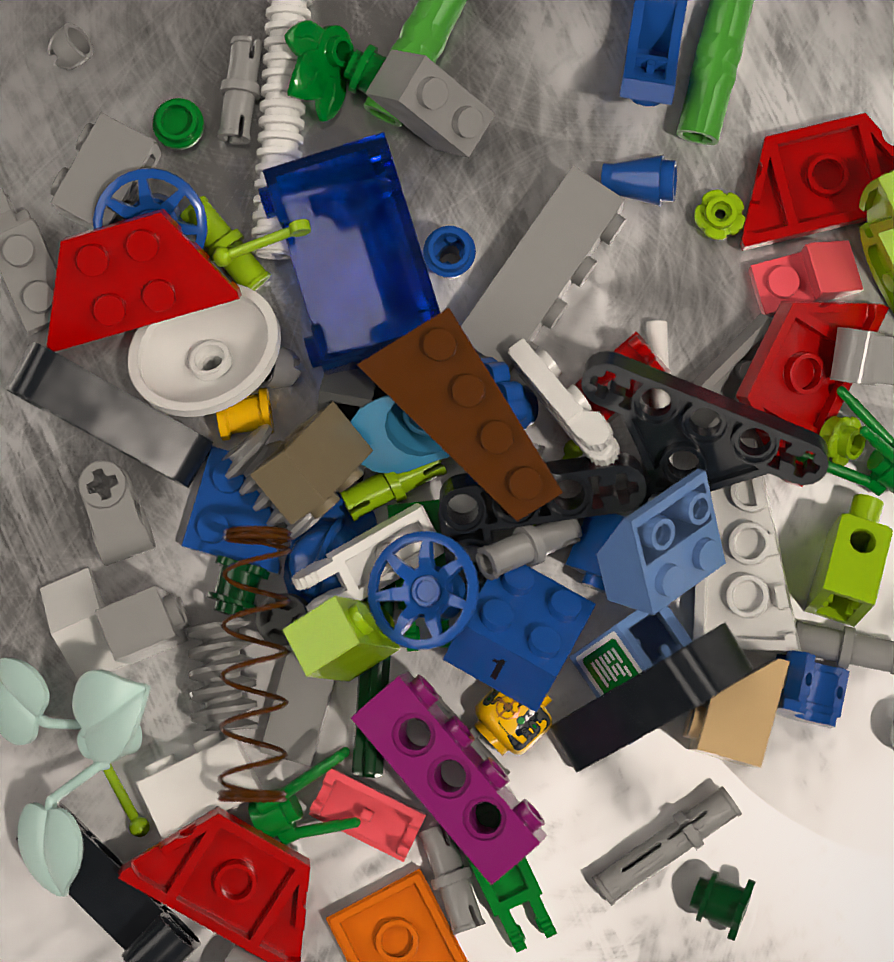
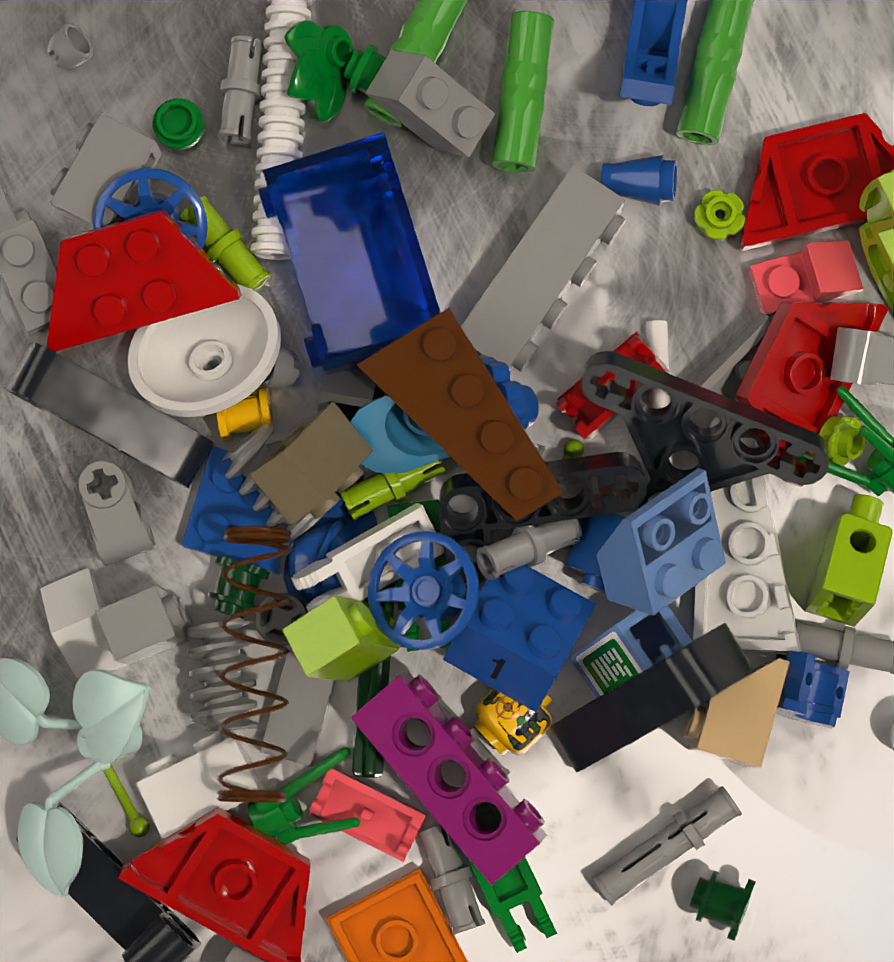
(223, 256): lime hinge -> none
(449, 241): blue cone -> none
(523, 92): none -> bright green axle
(567, 405): white hinge -> none

